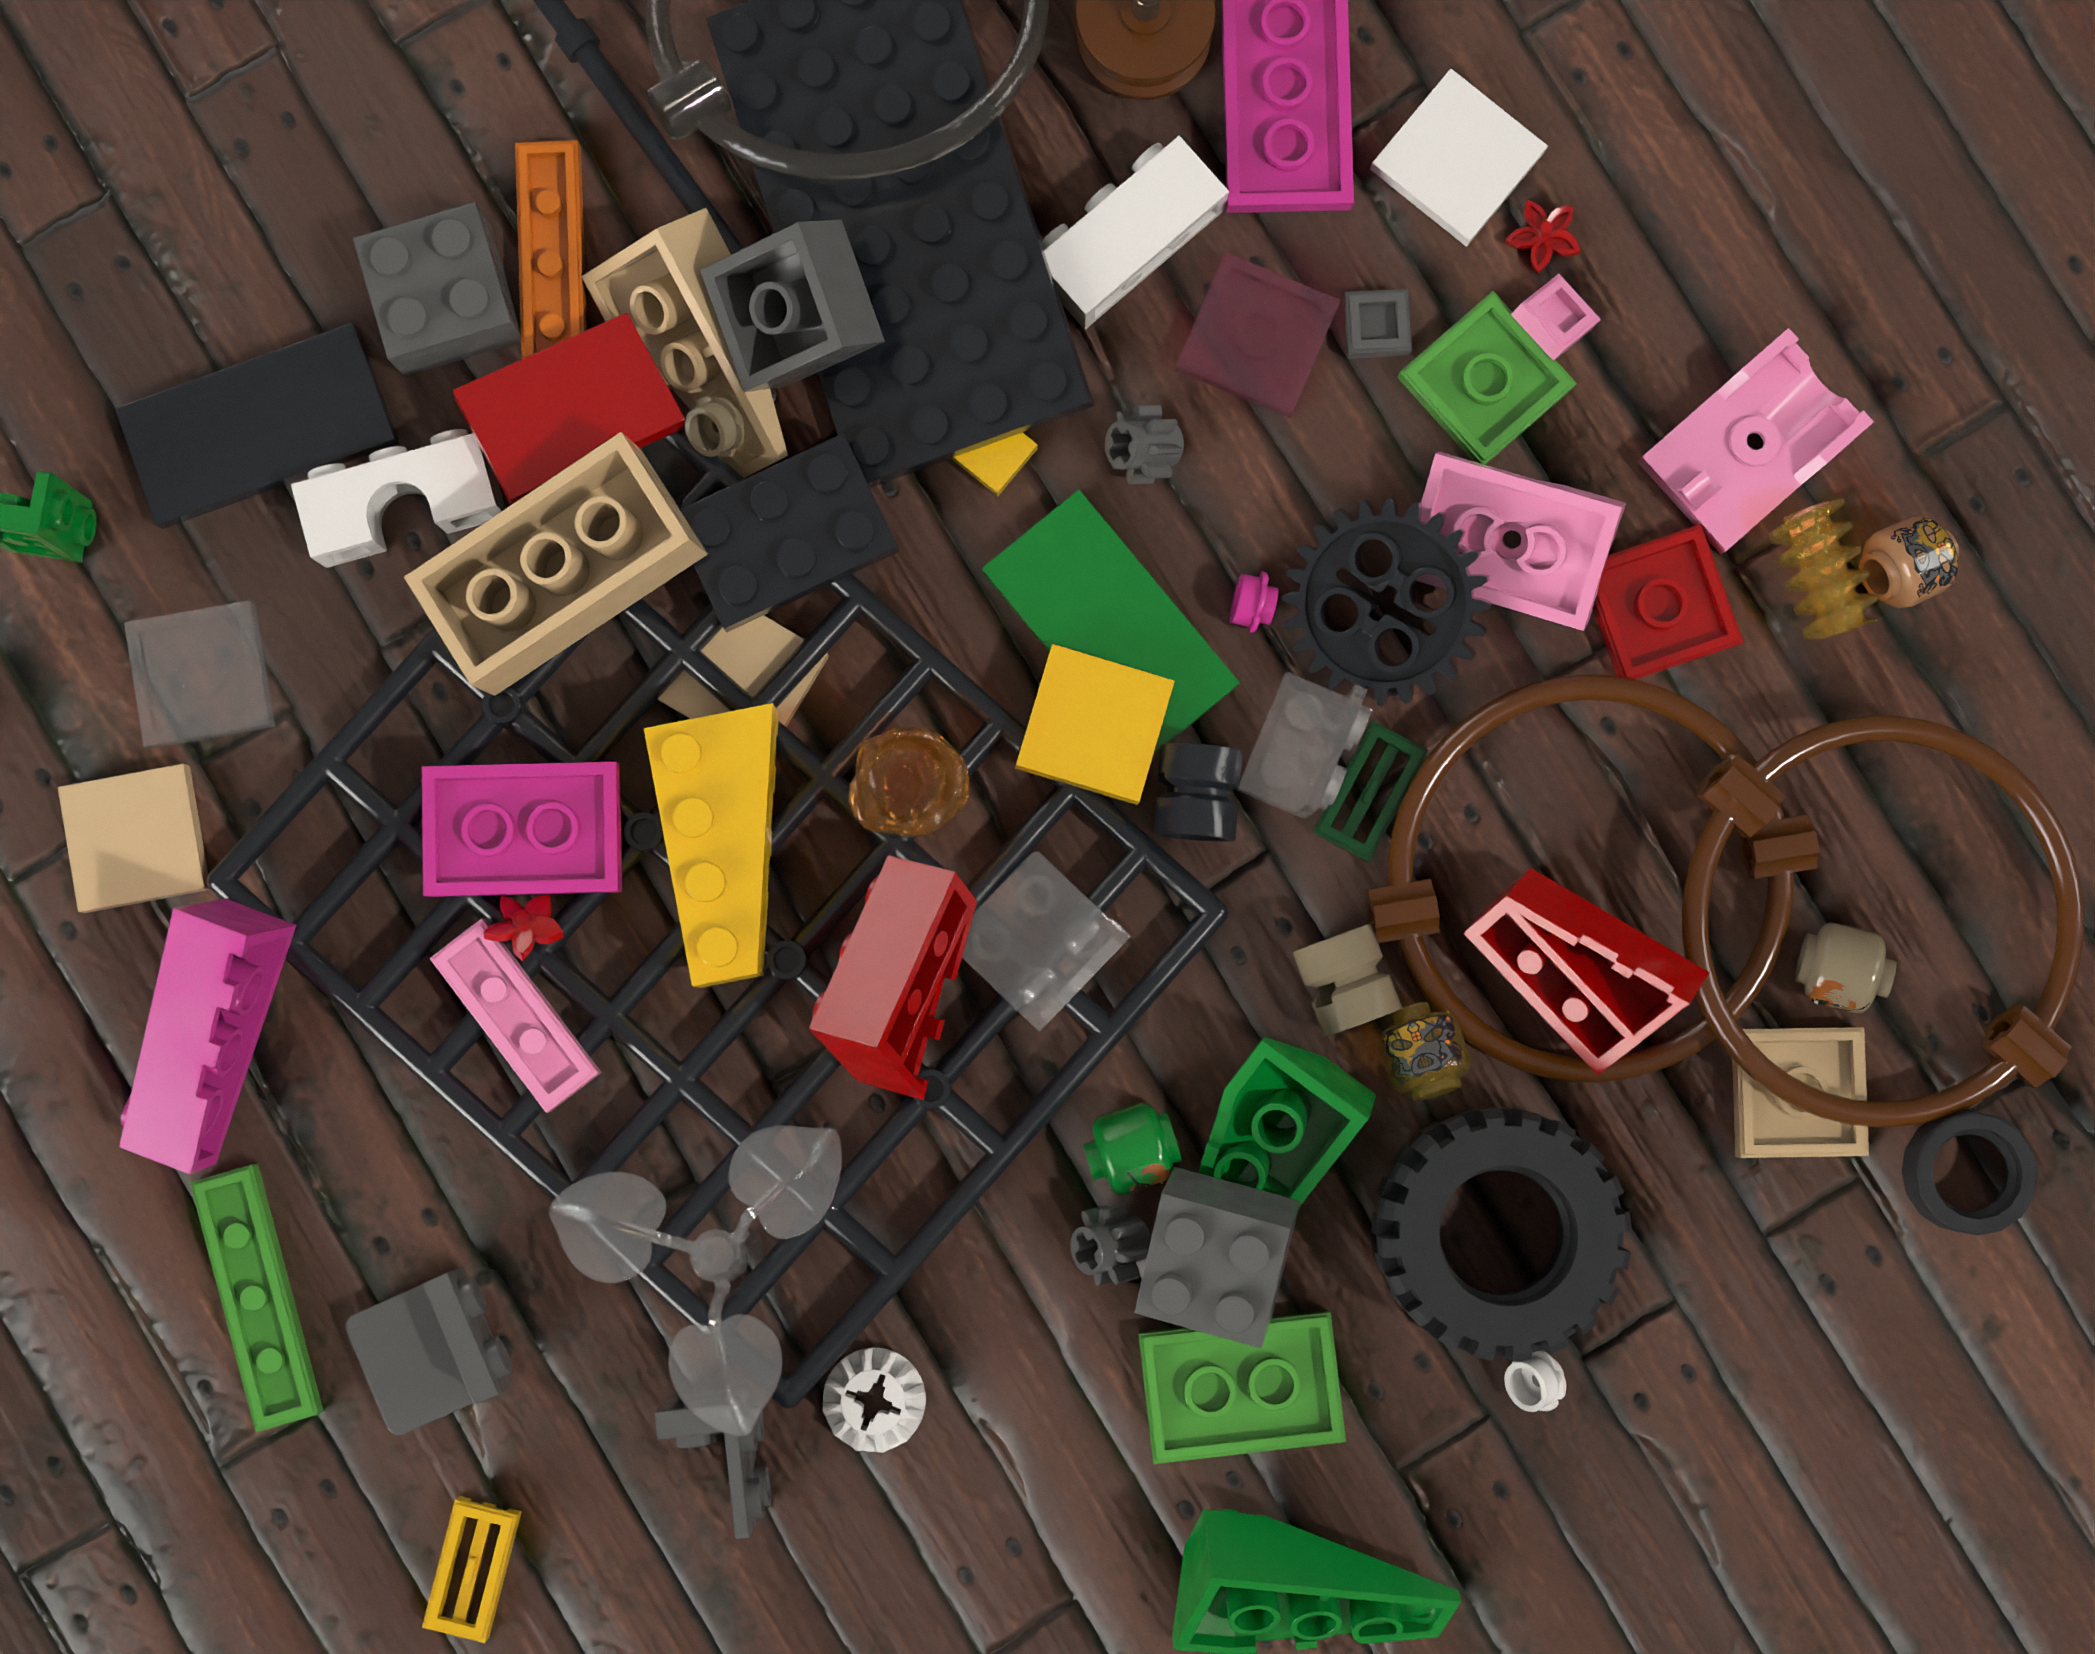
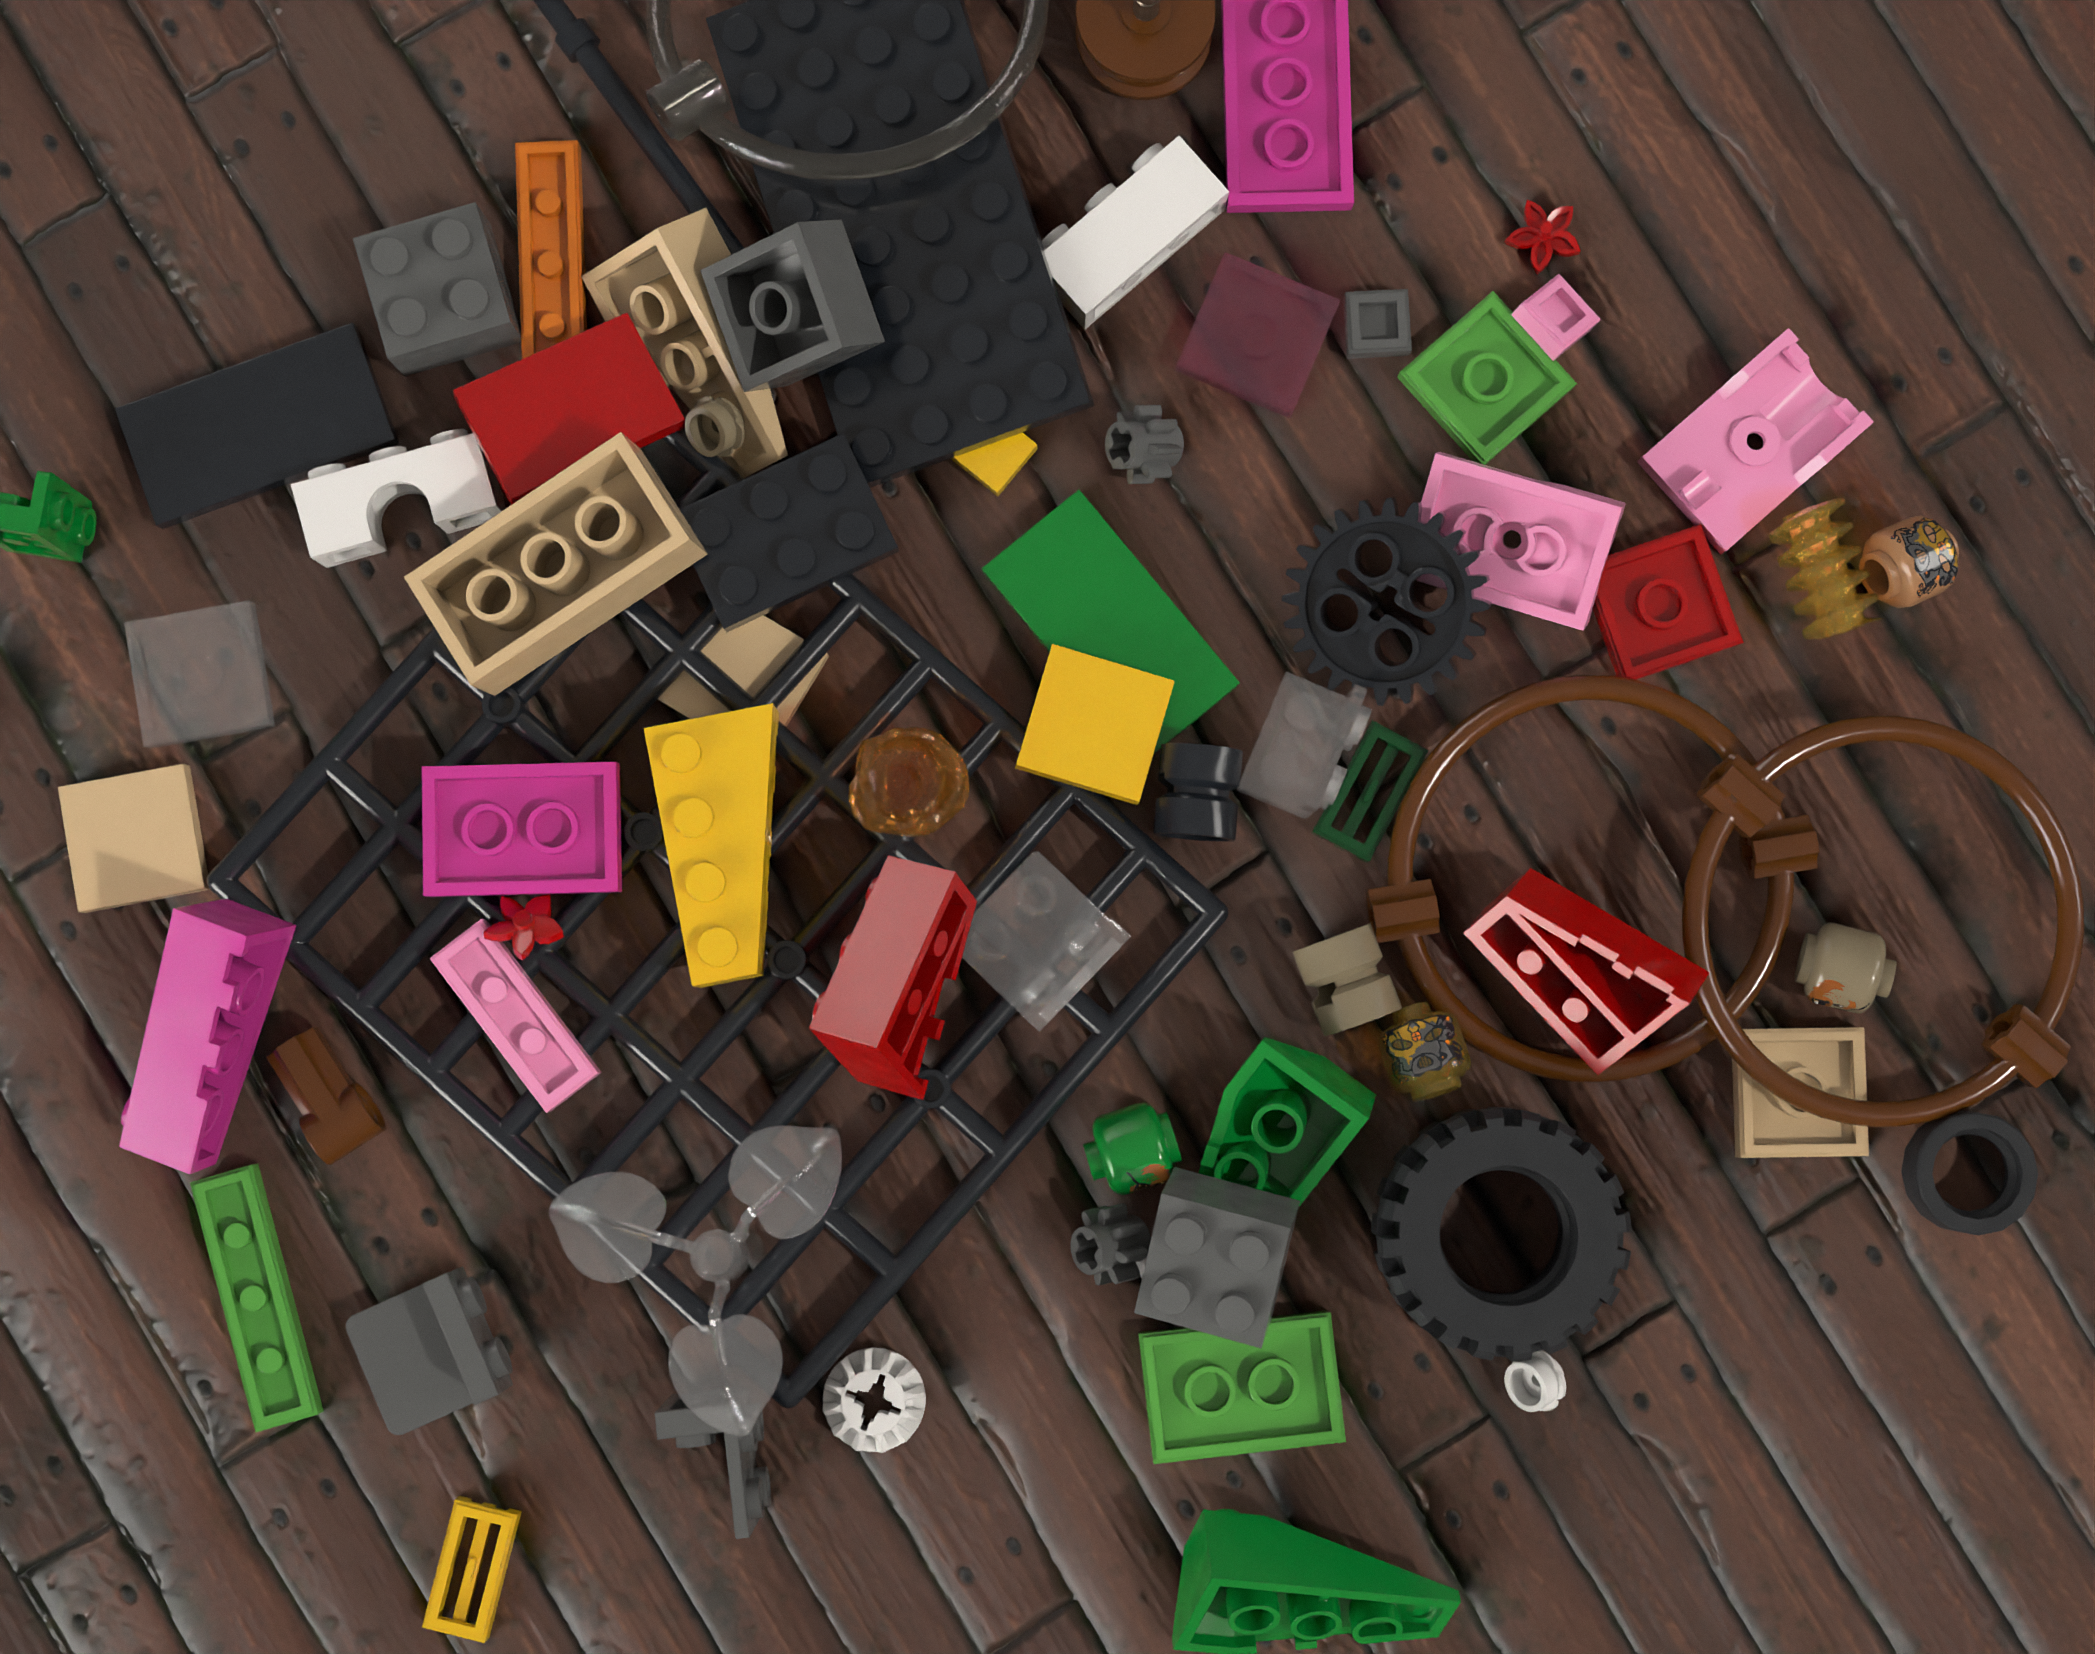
(334, 1110): none -> reddish brown piece
(1253, 601): dark pink plate -> none
(1458, 157): white tile -> none

